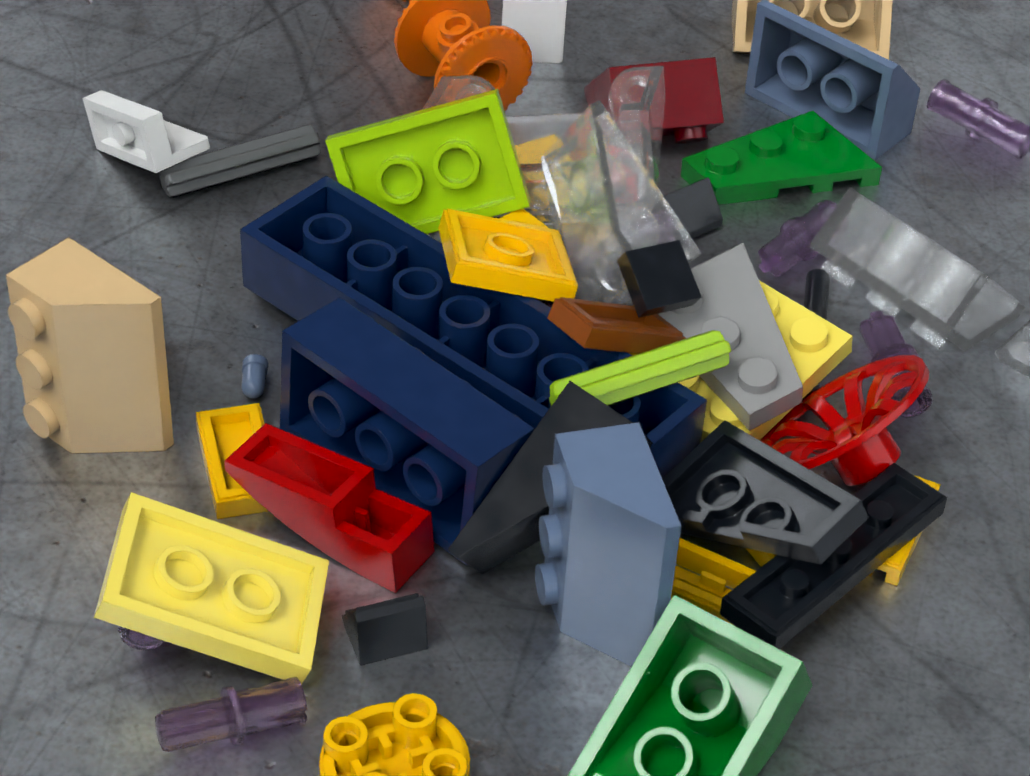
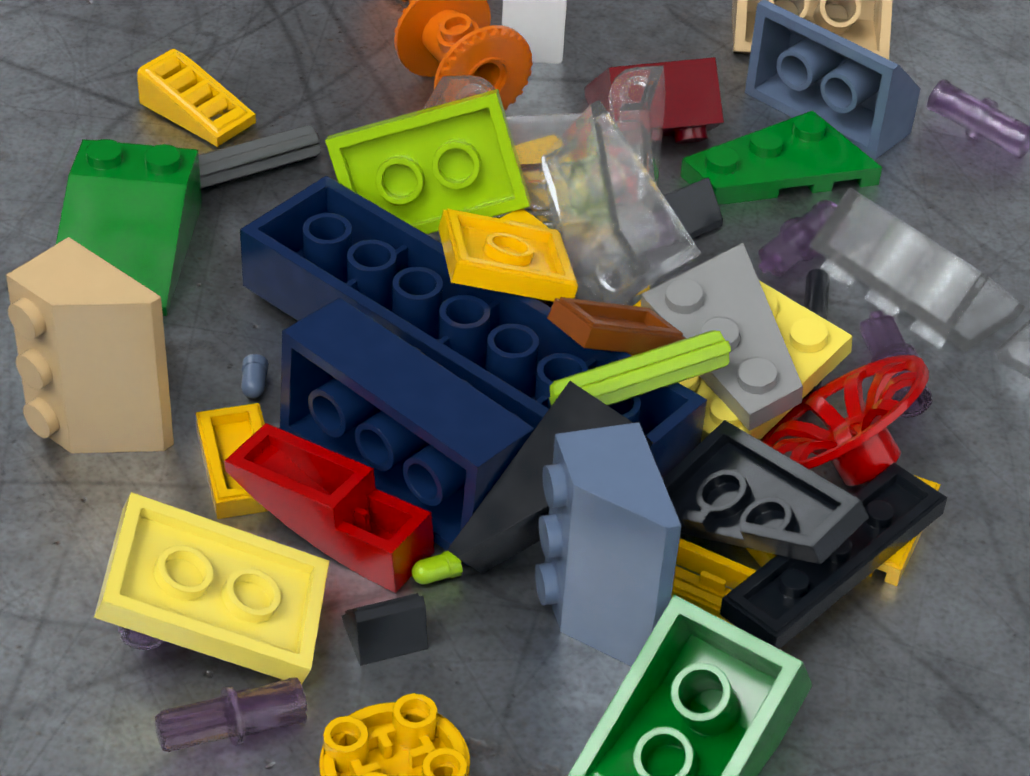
(134, 209): none -> green slope
(139, 133): white panel -> none
(175, 73): none -> yellow slope
(437, 568): none -> lime piece
(659, 278): black tile -> none

